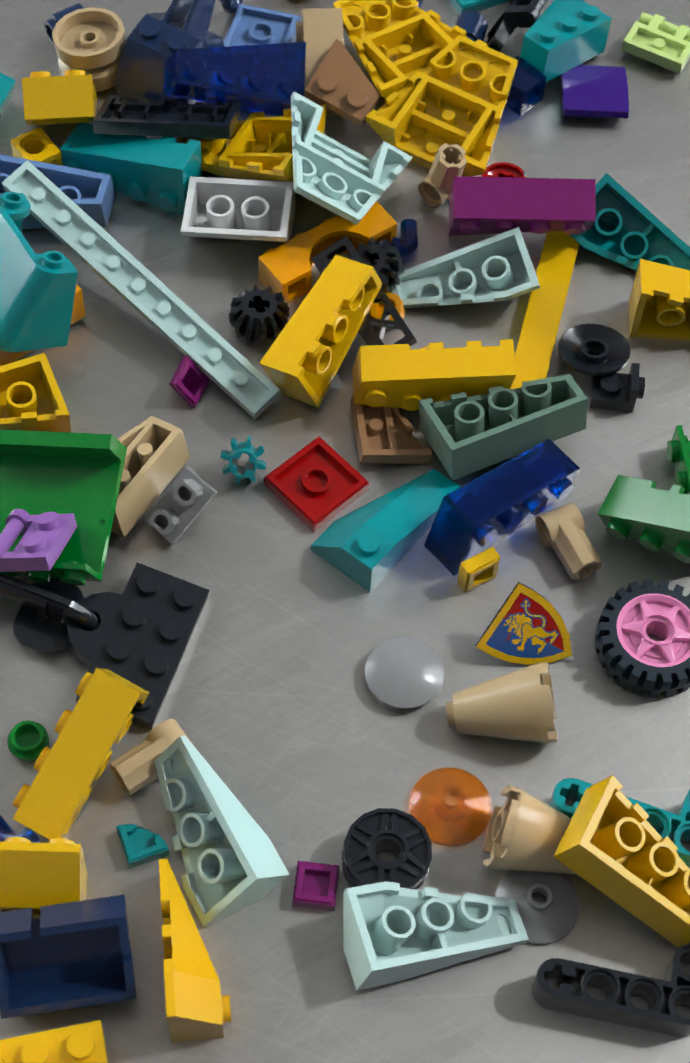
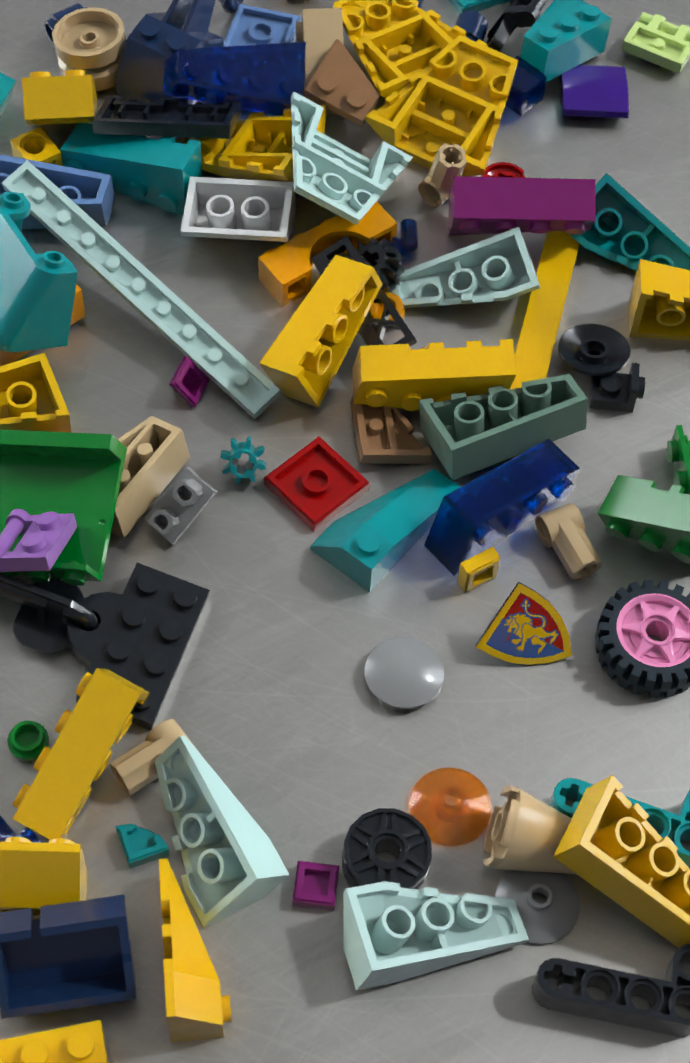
(258, 314): black gear -> none
(508, 707): tan cone -> none

